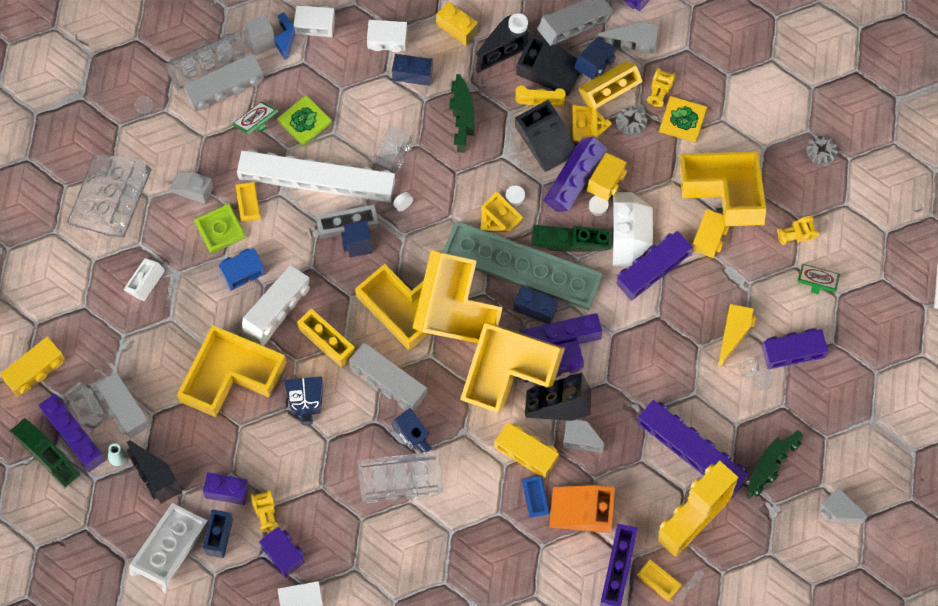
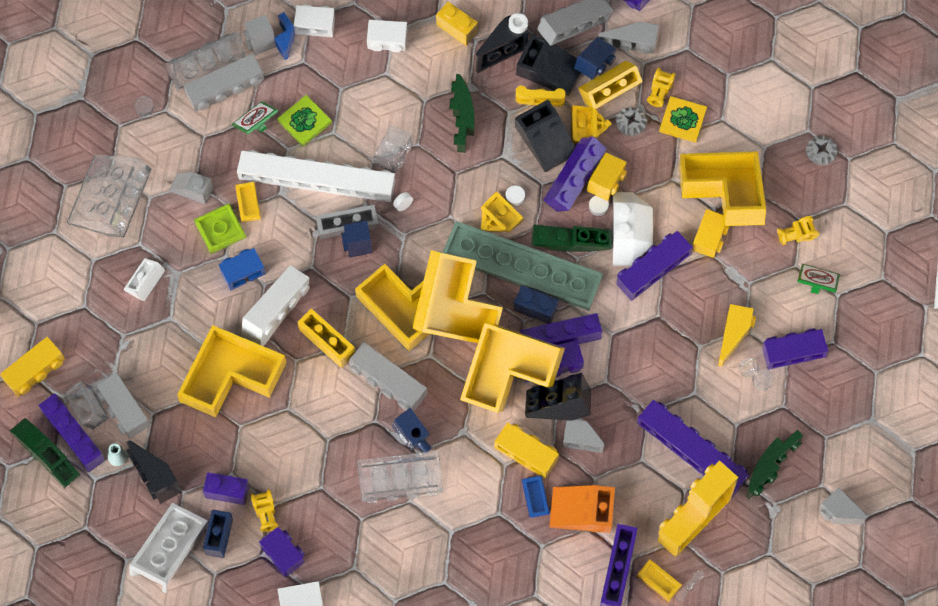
(305, 397): dark blue torso -> none
(412, 69): dark blue brick -> none

